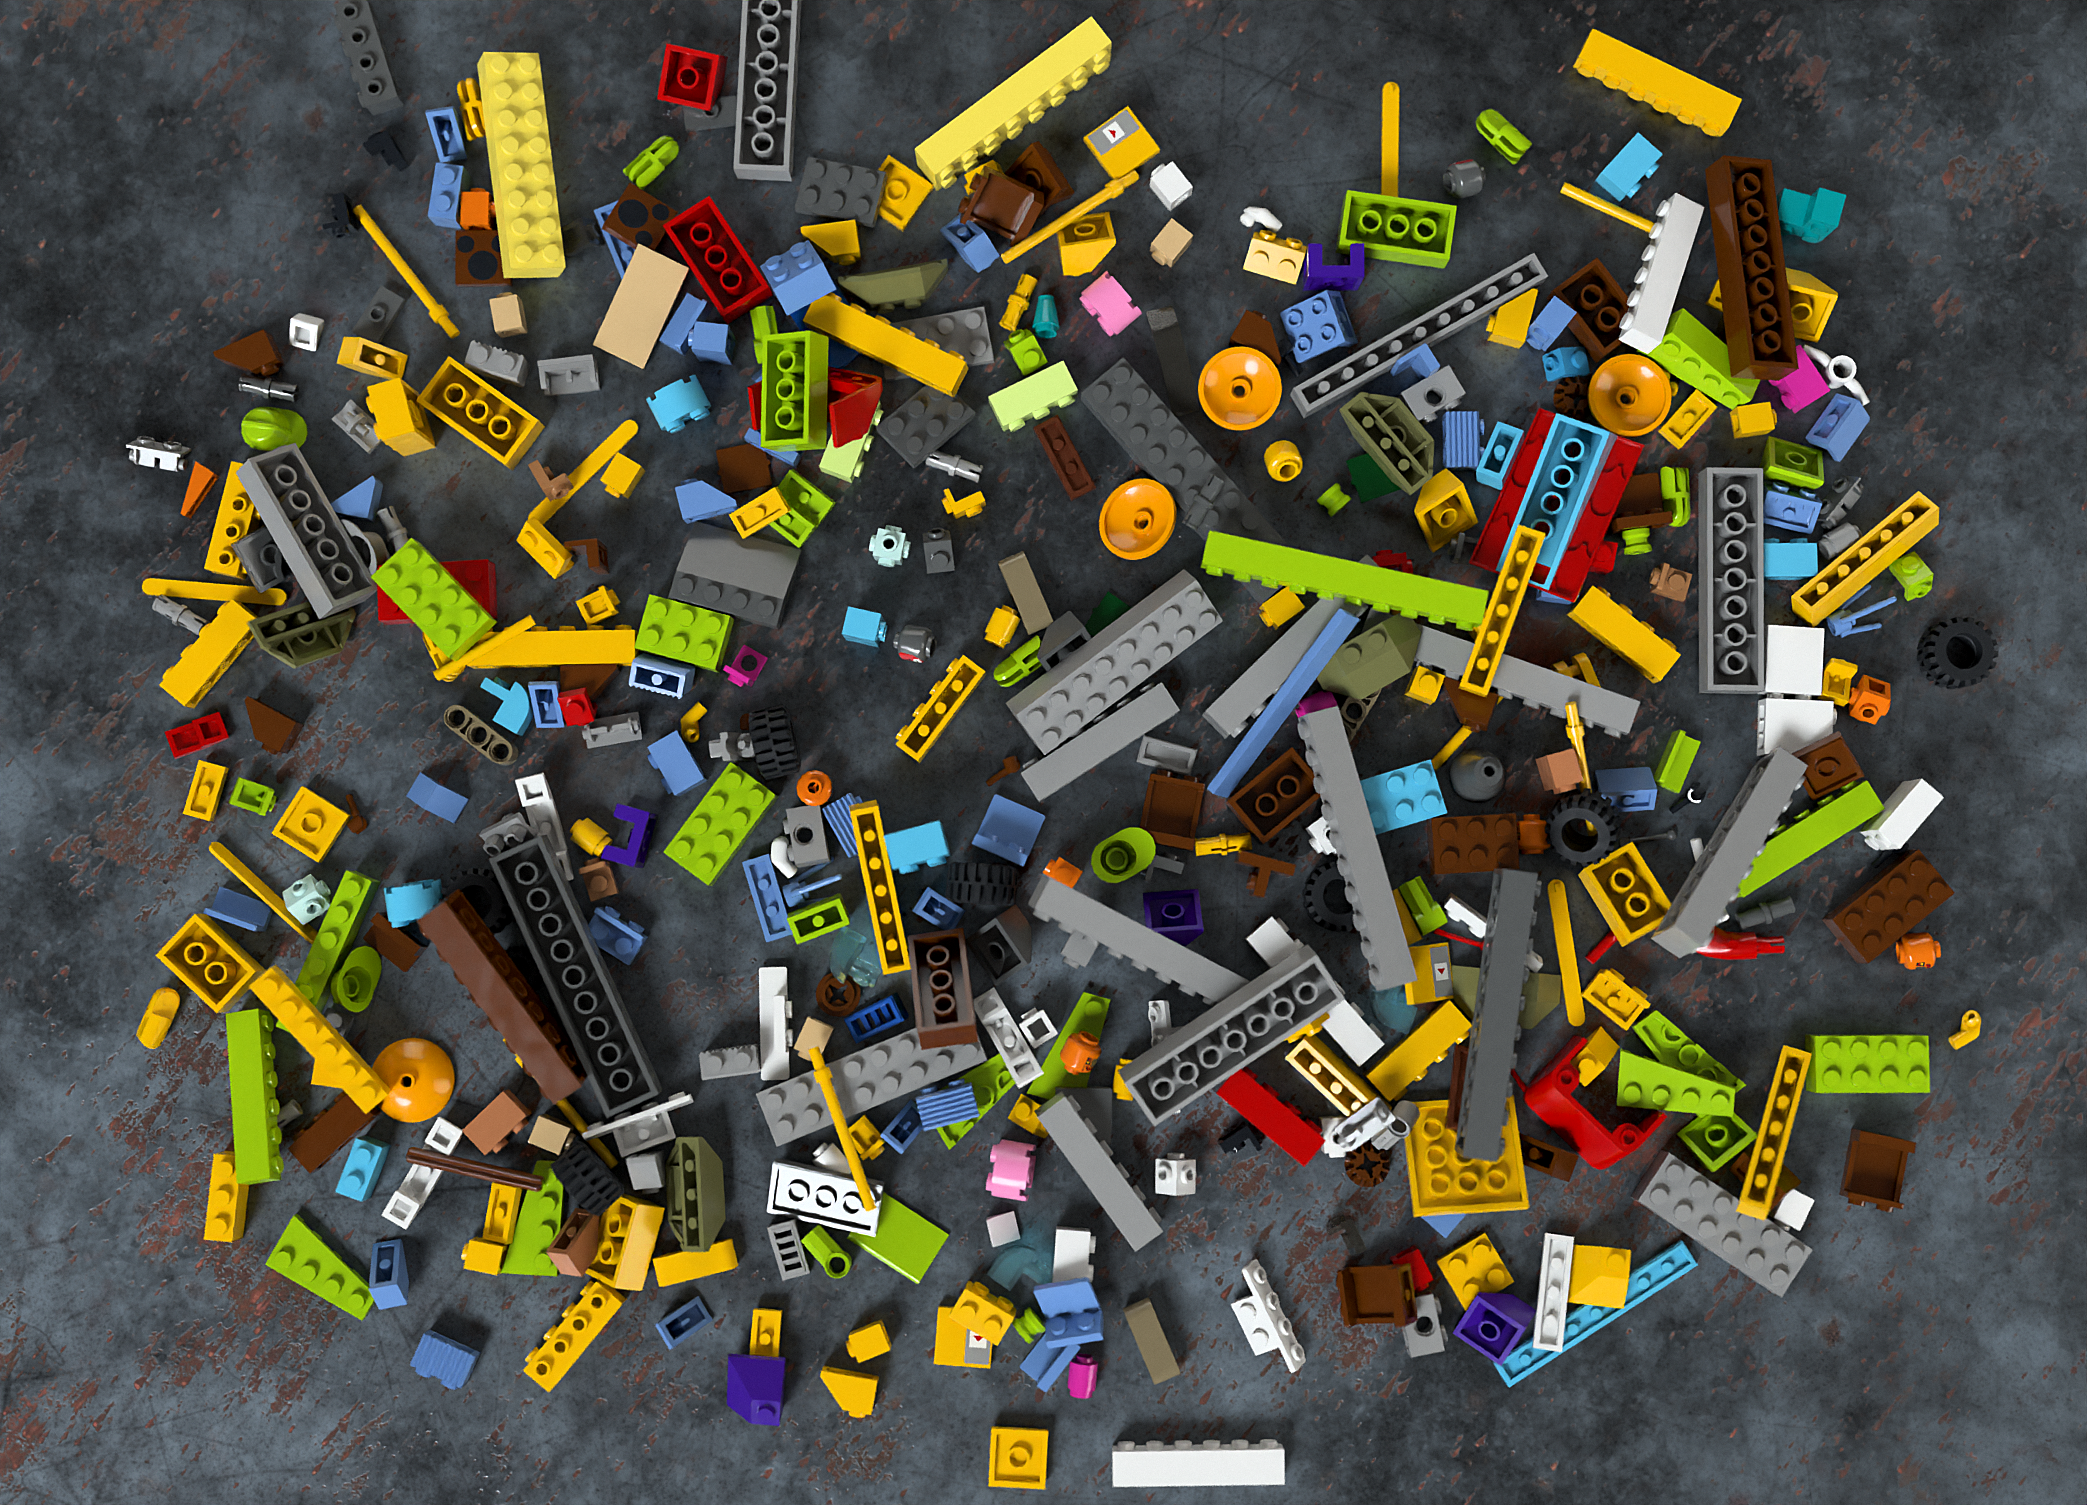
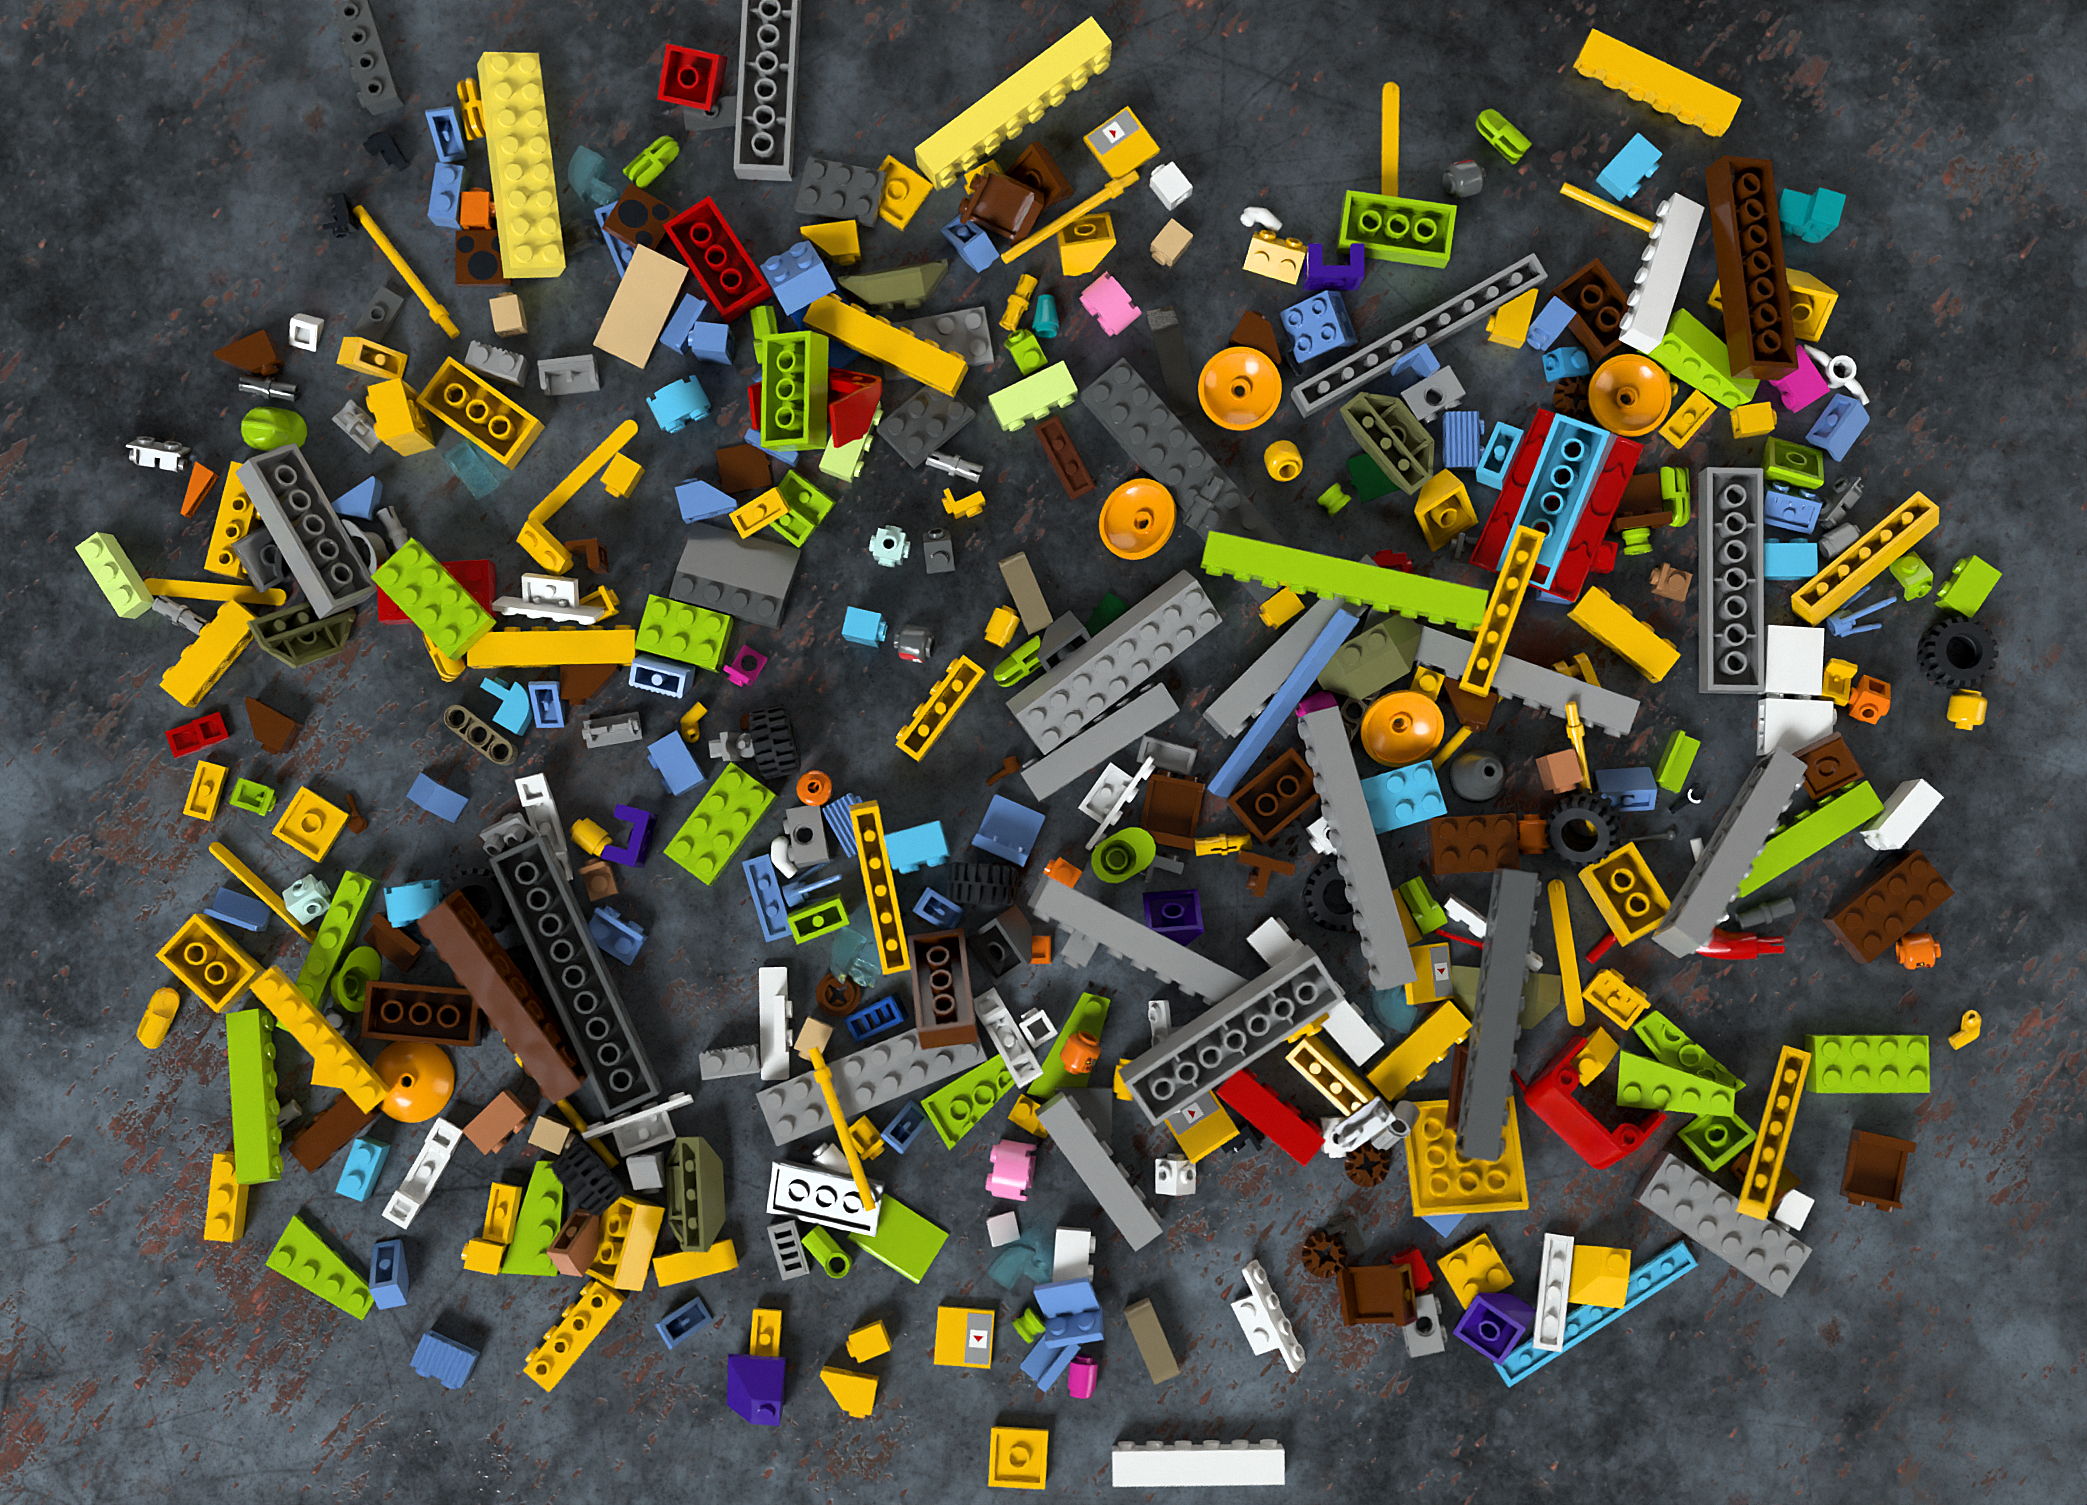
(115, 575): none -> yellowish green brick
(421, 1014): none -> reddish brown brick
(471, 469): none -> clear light blue brick
(475, 1169): reddish brown axle -> none
(484, 647): yellow bar -> none
(549, 597): none -> white bracket
(552, 487): medium nougat bracket -> none
(577, 707): red bracket -> none
(585, 175): none -> clear light blue brick
(947, 1105): medium blue brick -> none
(983, 1312): yellow bracket -> none
(1041, 950): none -> orange tile
(1108, 796): none -> white bracket
(1201, 1126): none -> yellow tile
(1311, 1259): none -> reddish brown gear
(1405, 741): none -> light orange dish
(1547, 1158): reddish brown slope -> none
(1967, 587): none -> lime brick
(1967, 709): none -> yellow head

